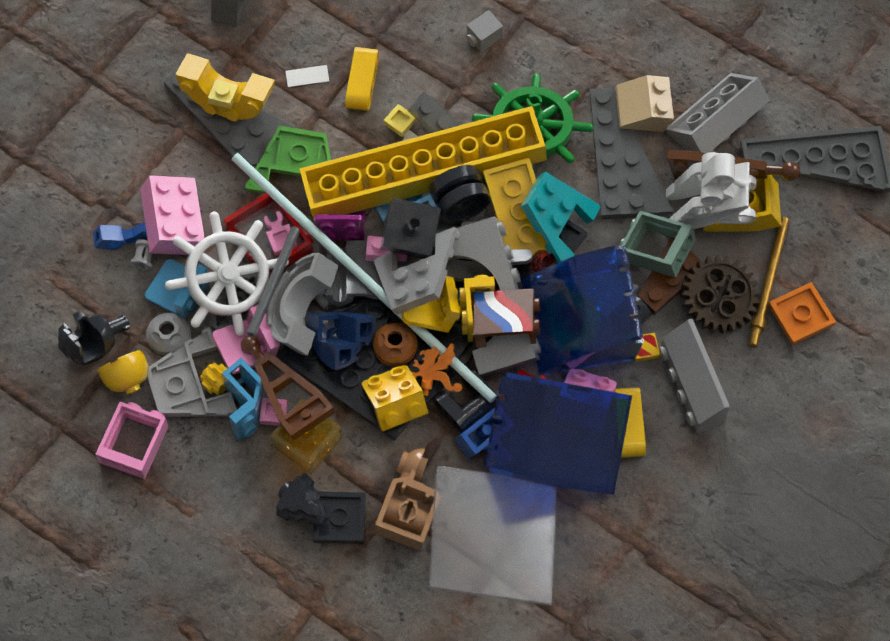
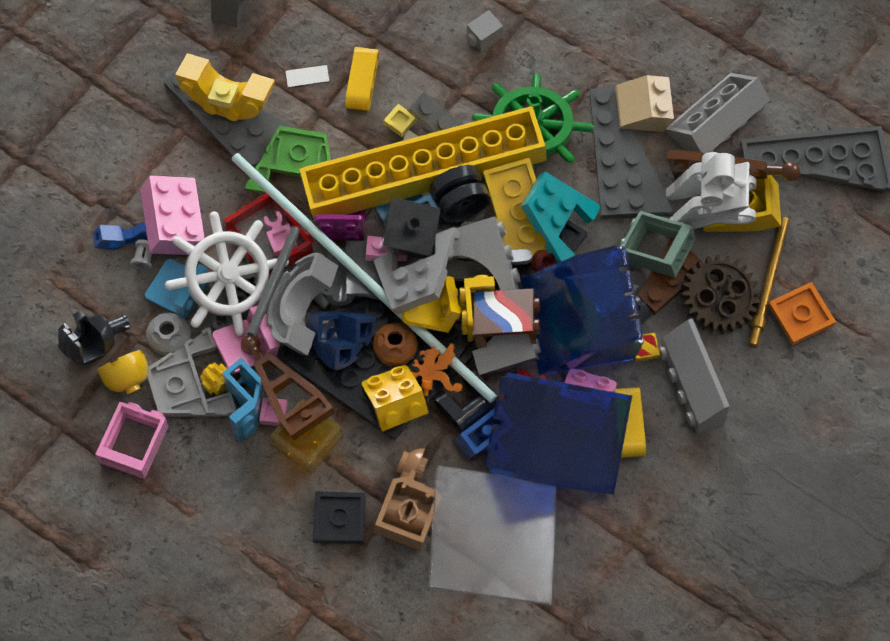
(301, 502): black rock -> none

